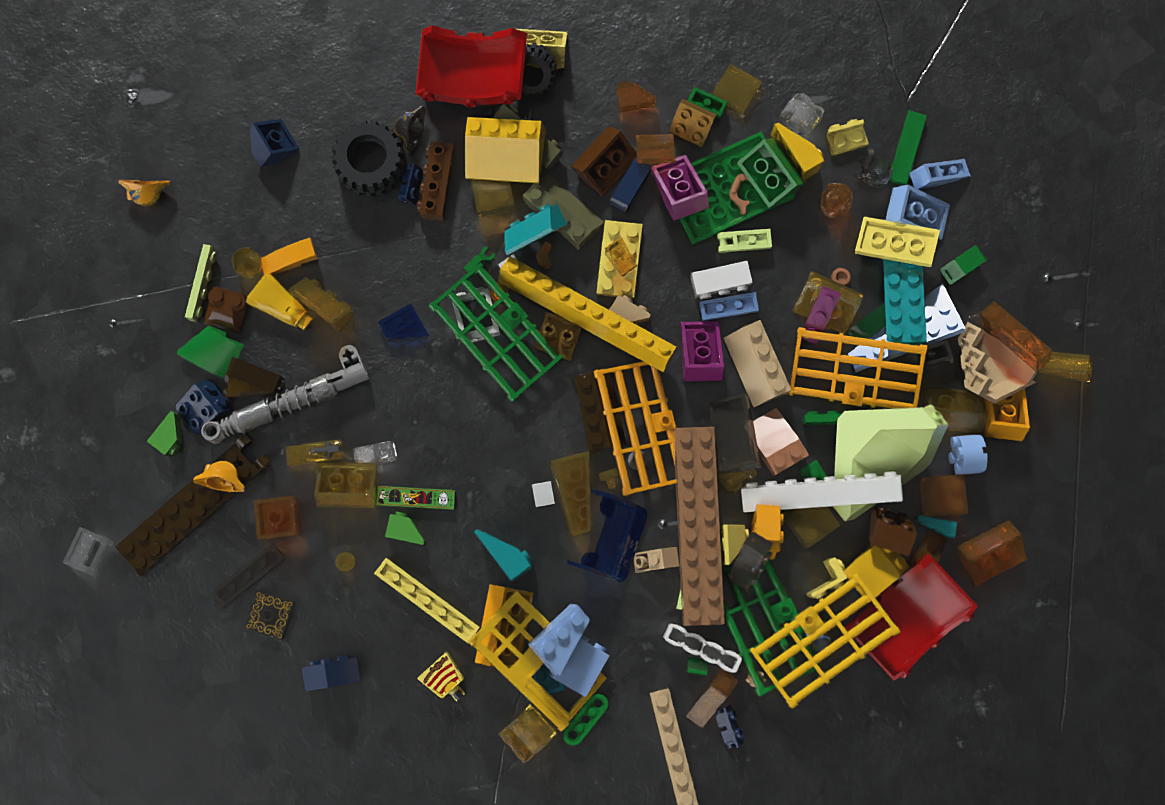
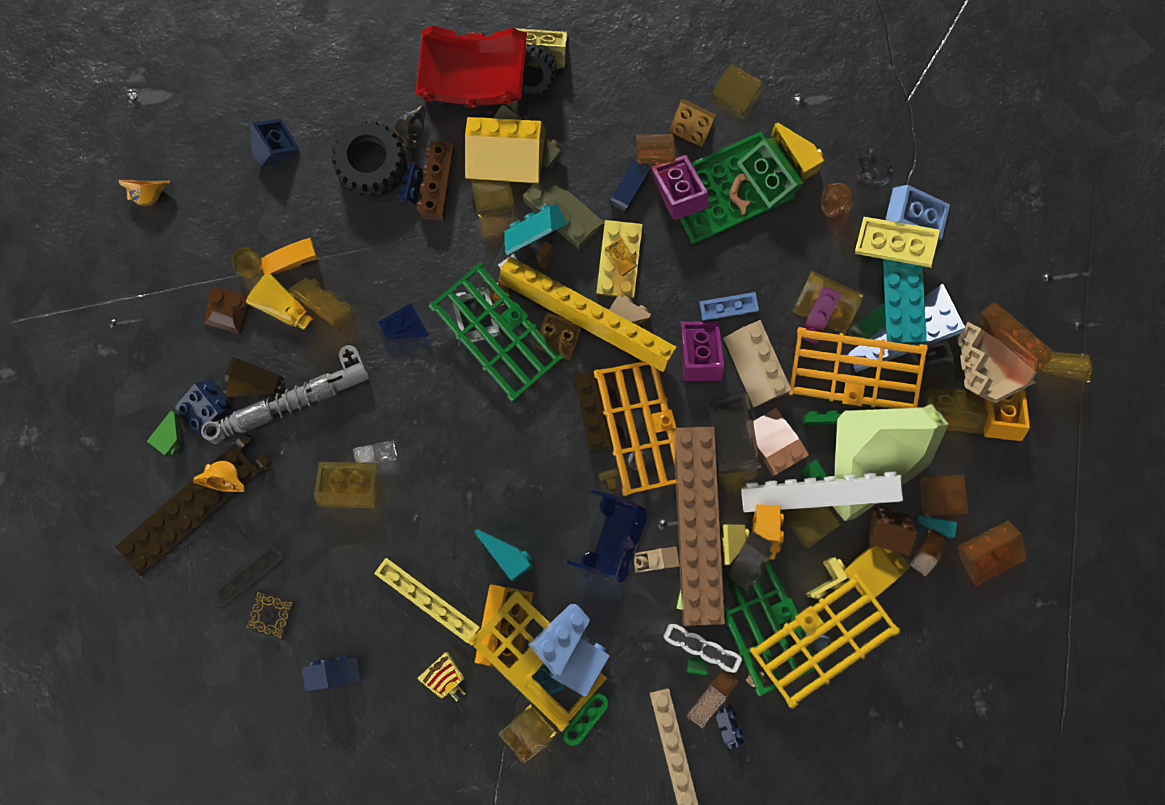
(81, 549): clear plate -> none
(199, 289): yellowish green plate -> none
(211, 350): green slope -> none
(277, 518): clear orange brick -> none
(314, 452): clear yellow plate -> none
(345, 561): clear yellow plate -> none
(403, 529): bright green slope -> none
(416, 497): tile -> none
(479, 258): green plate -> none
(543, 494): white sticker -> none
(573, 489): clear yellow wedge -> none
(605, 160): reddish brown slope -> none
(633, 97): clear orange slope -> none
(708, 101): green slope -> none
(721, 280): white brick -> none
(745, 240): yellowish green plate -> none
(801, 115): clear brick -> none
(841, 276): nougat tile -> none
(846, 137): light yellow bracket -> none
(907, 147): green tile -> none
(923, 606): red panel -> none
(939, 173): light blue slope -> none
(963, 264): green slope -> none
(968, 454): light blue brick -> none

